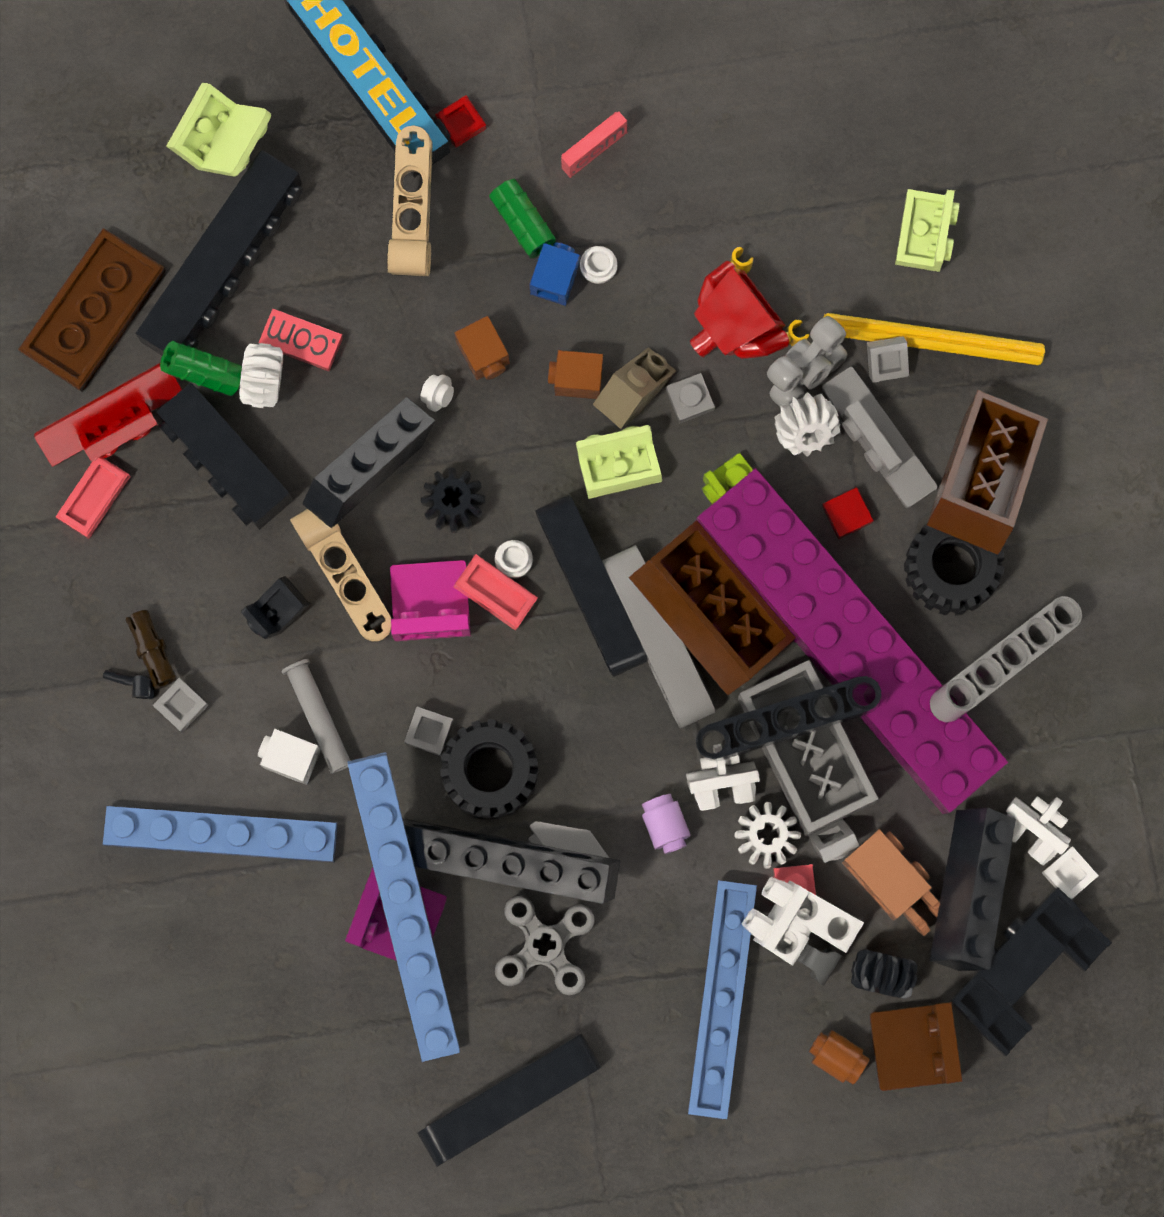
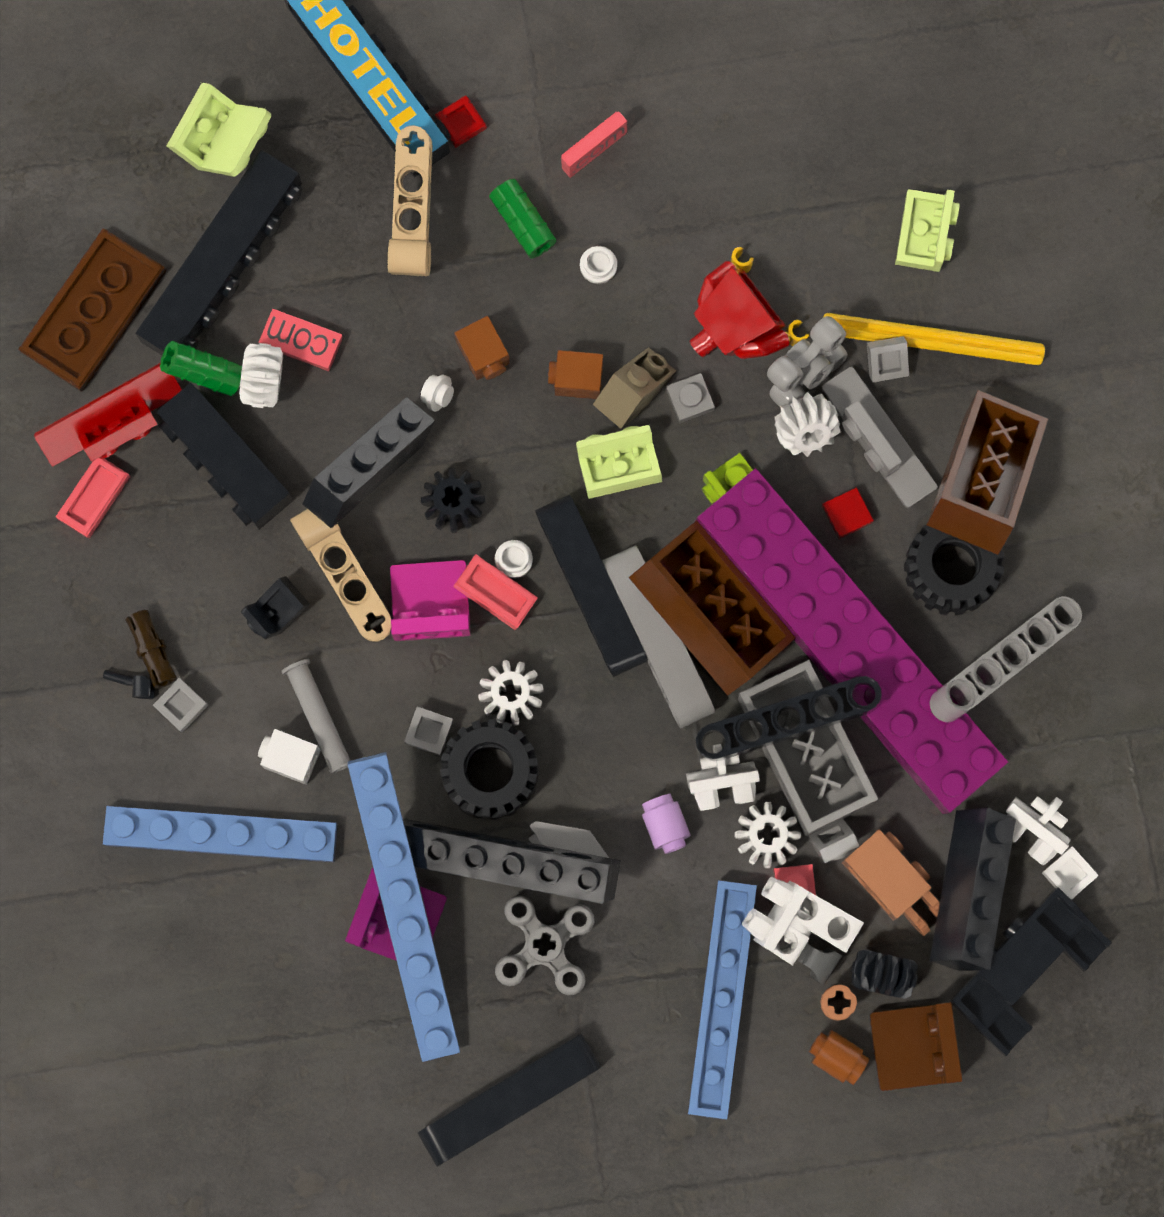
(501, 702): none -> white gear
(555, 273): blue brick -> none
(830, 993): none -> nougat bush

